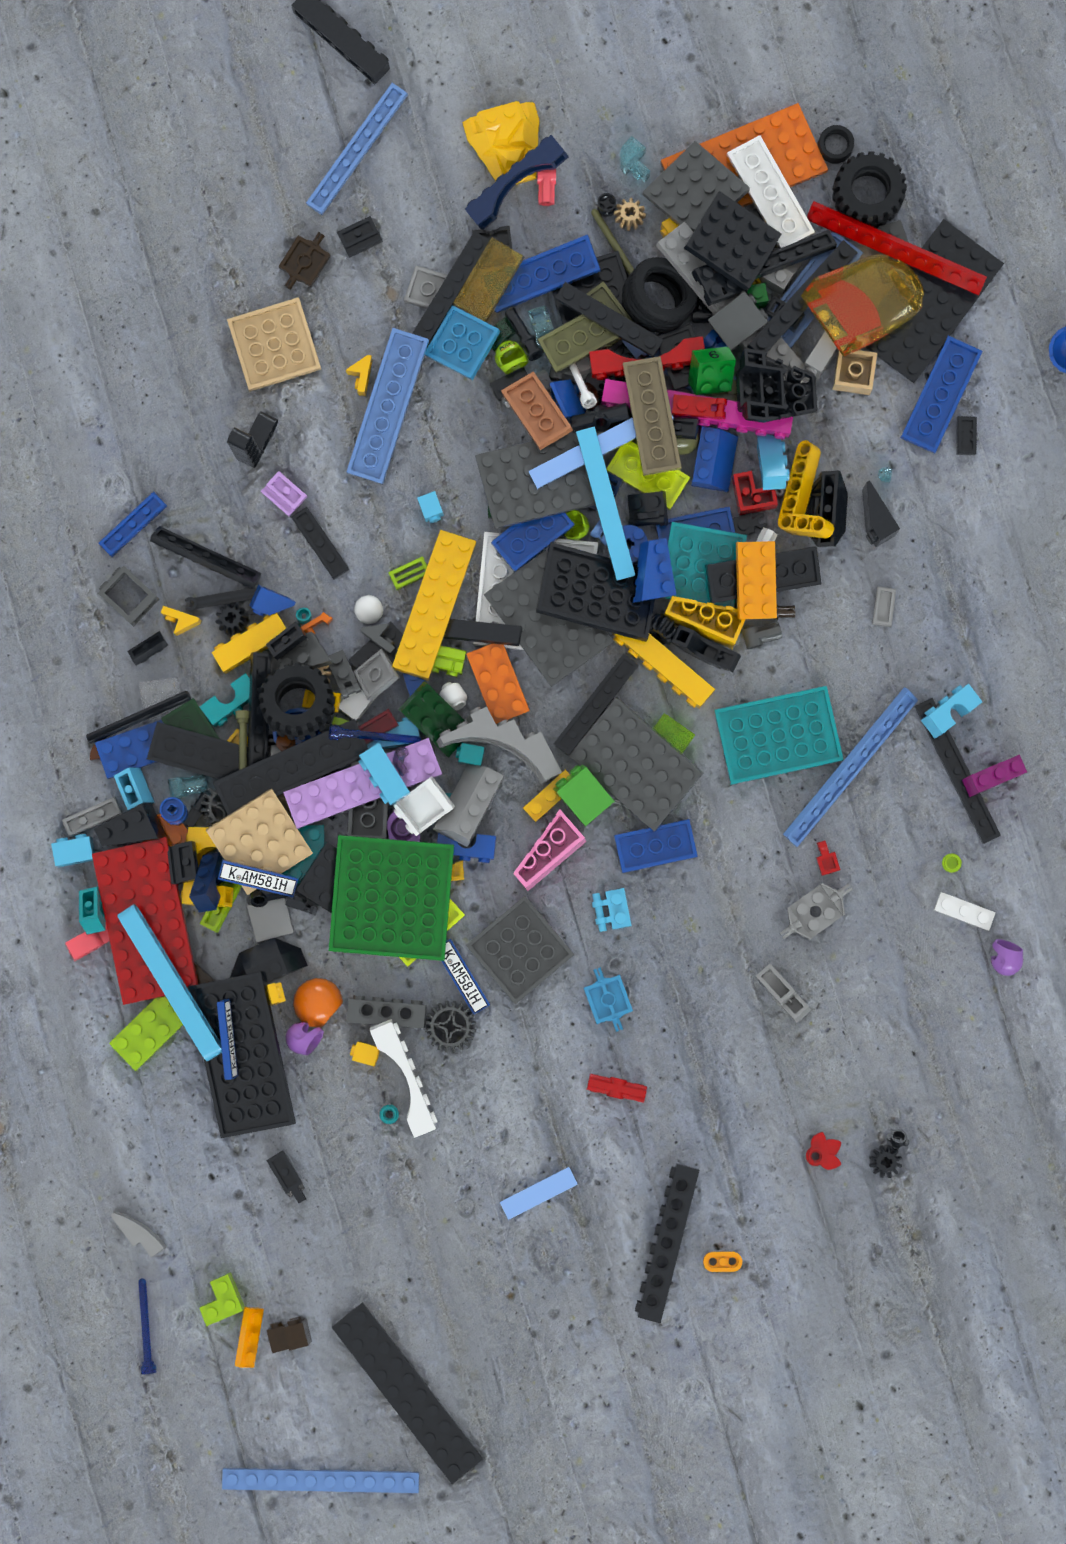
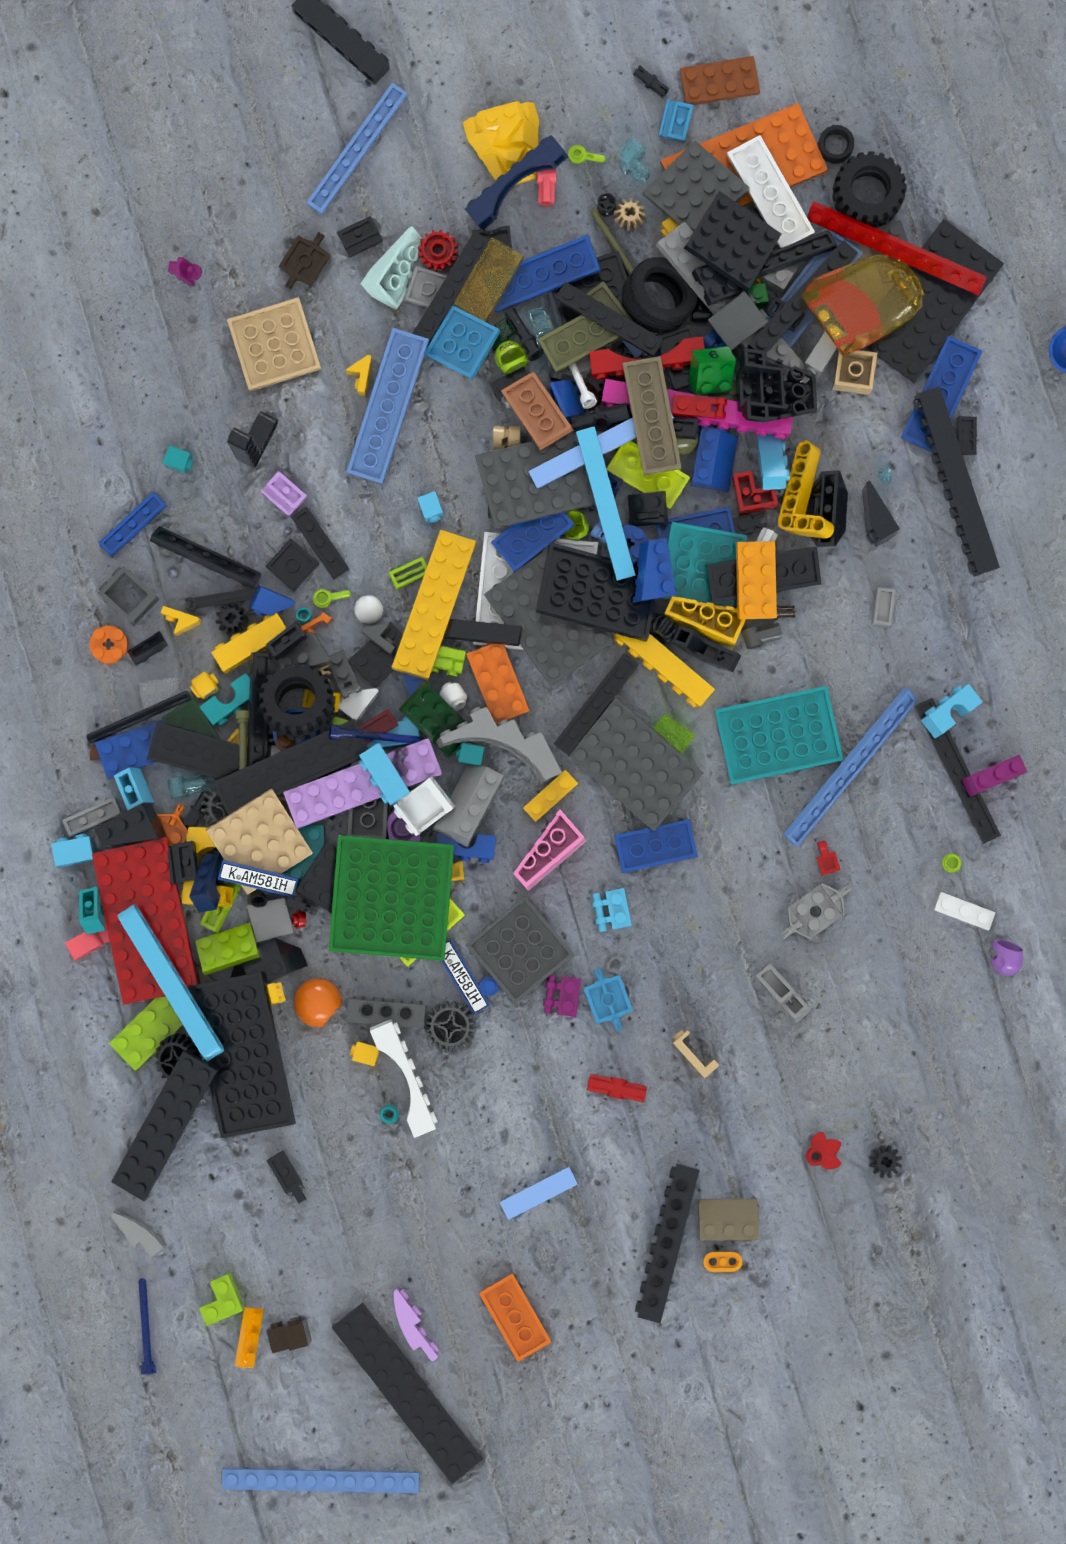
(100, 651): none -> orange plate
(164, 1125): none -> black plate
(171, 1049): none -> black gear
(173, 811): blue wheel -> none
(178, 460): none -> teal brick
(185, 270): none -> magenta hips
(204, 685): none -> yellow head
(227, 948): none -> lime plate
(227, 1039): blue tile -> none
(292, 565): none -> black tile
(299, 919): none -> red plate
(302, 1042): medium lavender helmet -> none
(323, 598): none -> lime plate
(376, 674): light grey tile -> none
(390, 274): none -> light aqua wedge
(408, 1317): none -> lavender slope
(436, 240): none -> red gear
(489, 986): none -> blue plate
(501, 433): none -> tan wheel
(515, 1317): none -> orange plate
(568, 995): none -> magenta plate
(578, 154): none -> lime plate
(583, 794): bright green brick -> none
(651, 81): none -> black pin
(676, 120): none -> dark azure plate
(703, 1070): none -> tan panel
(720, 80): none -> dark orange plate
(728, 1219): none -> dark tan slope
(897, 1134): black plate -> none
(956, 481): none -> black brick

